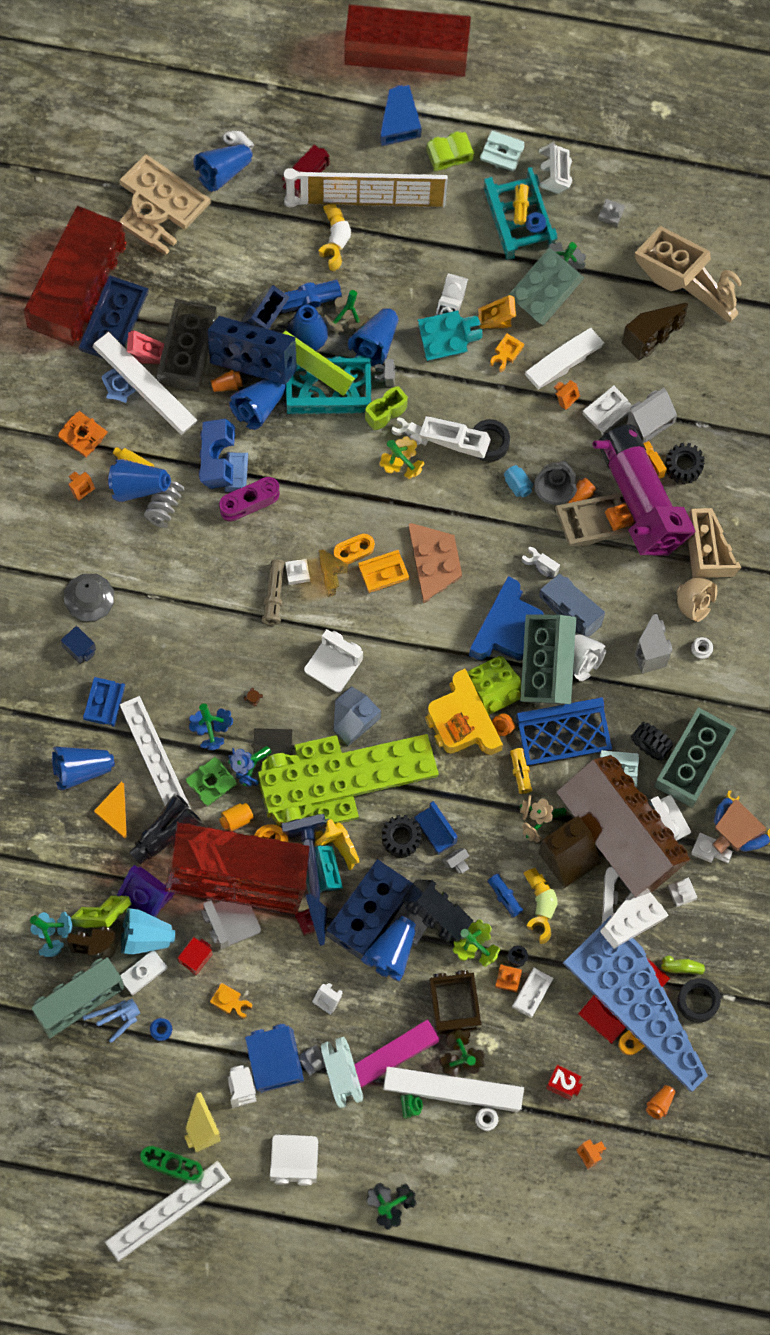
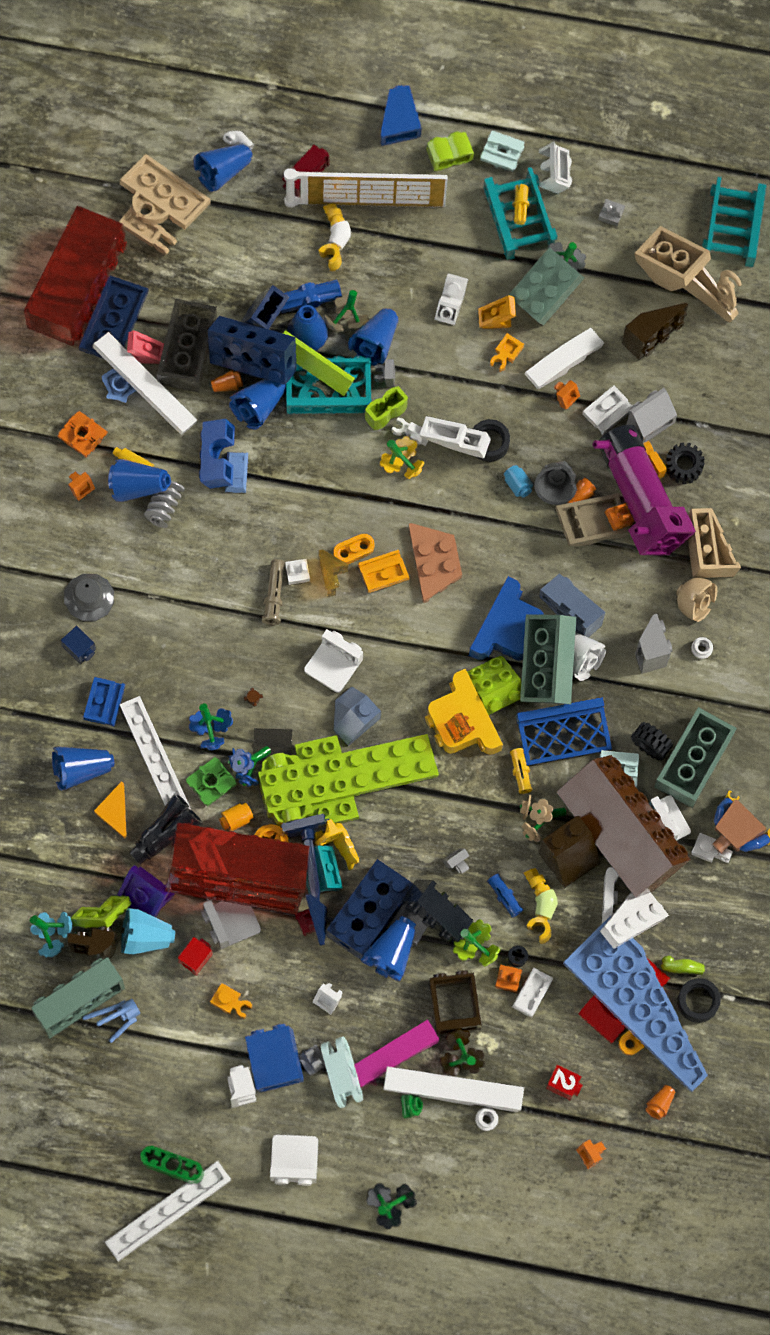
(143, 972): white plate -> none
(158, 1023): blue plate -> none
(201, 1126): light yellow slope -> none
(264, 491): magenta piece -> none
(401, 823): black tyre -> none
(406, 40): clear red brick -> none
(436, 828): blue panel -> none
(447, 334): teal plate -> none
(503, 724): orange tile -> none
(535, 228): blue plate -> none
(544, 564): white plate -> none
(682, 892): white tile -> none
(753, 215): none -> teal fence

